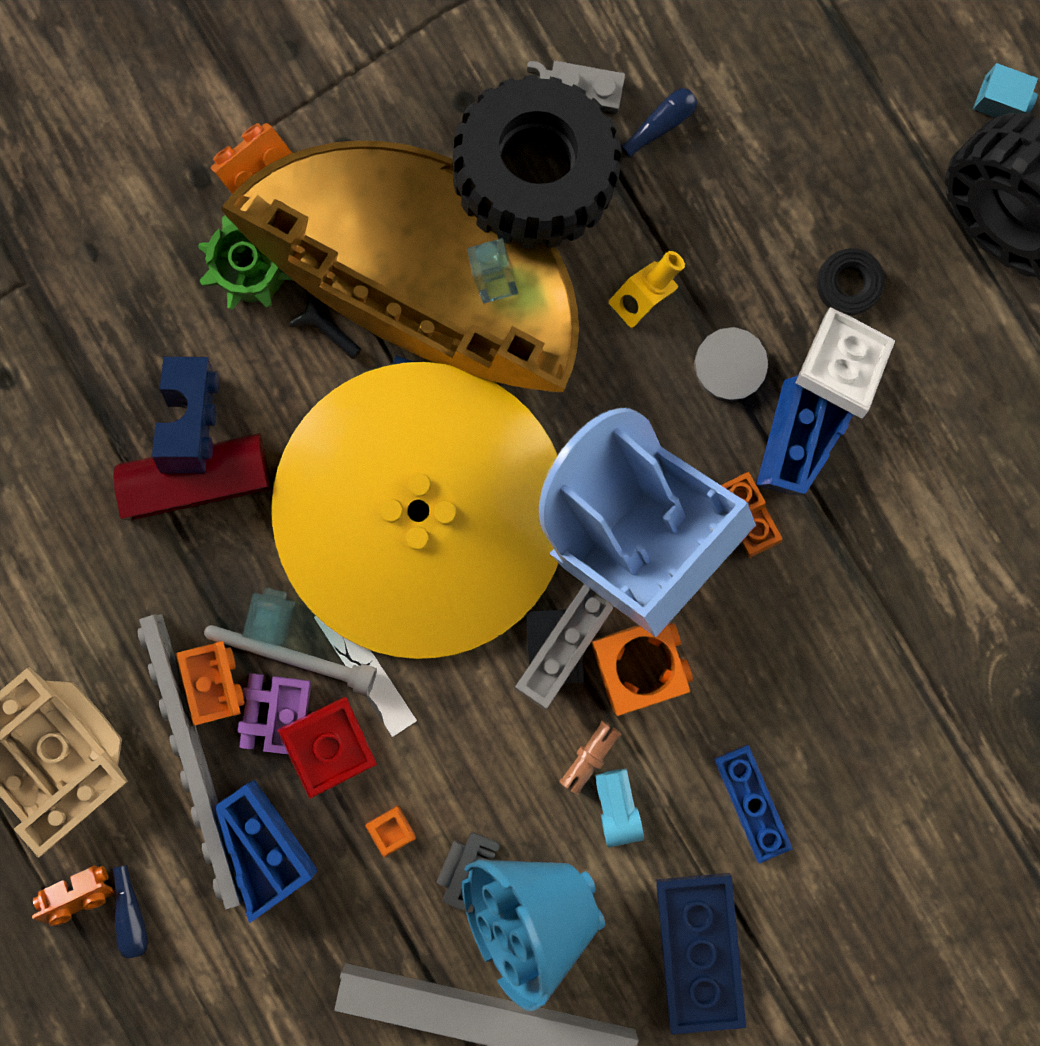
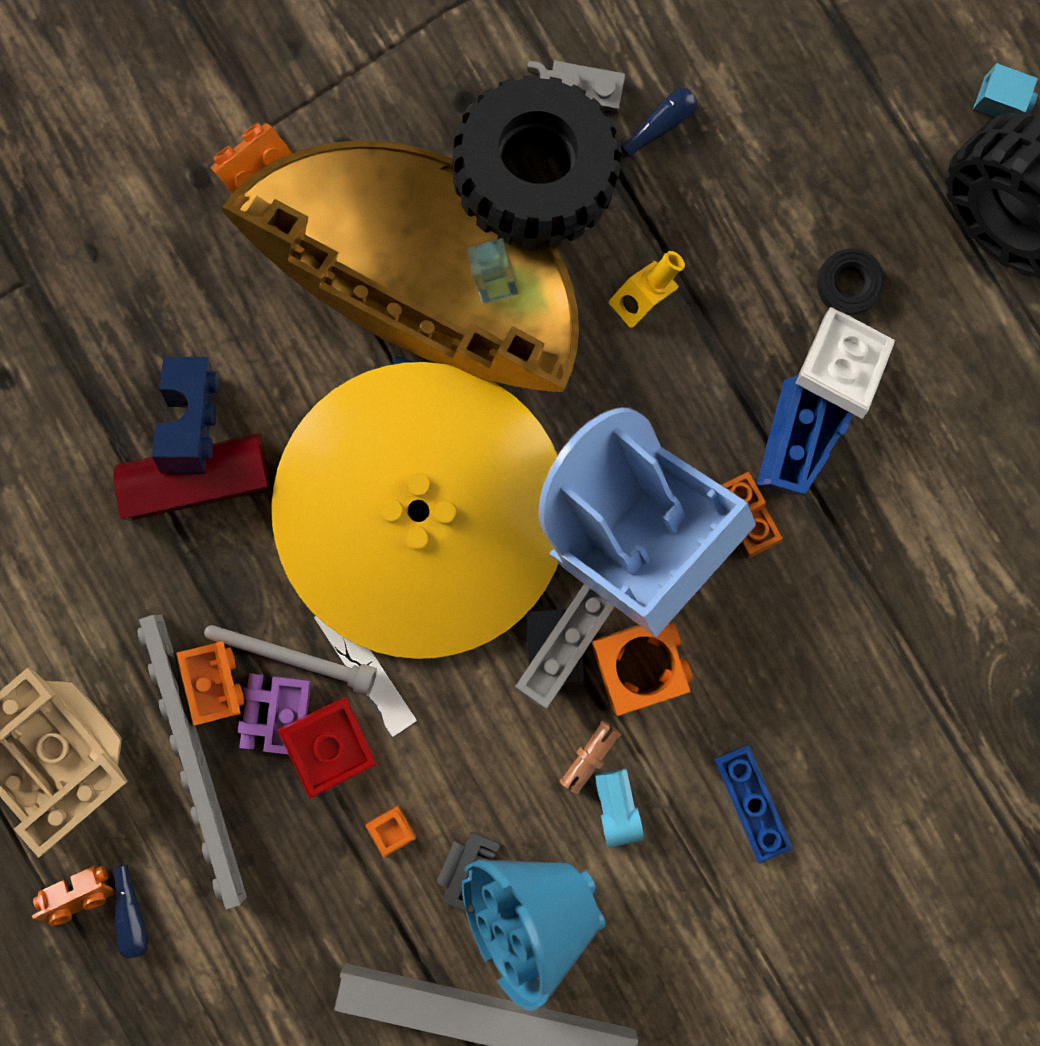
(241, 283): bright green brick -> none
(262, 849): blue wedge -> none
(269, 617): clear light blue brick -> none
(316, 318): black piece -> none
(700, 953): dark blue plate -> none
(731, 364): light grey tile -> none

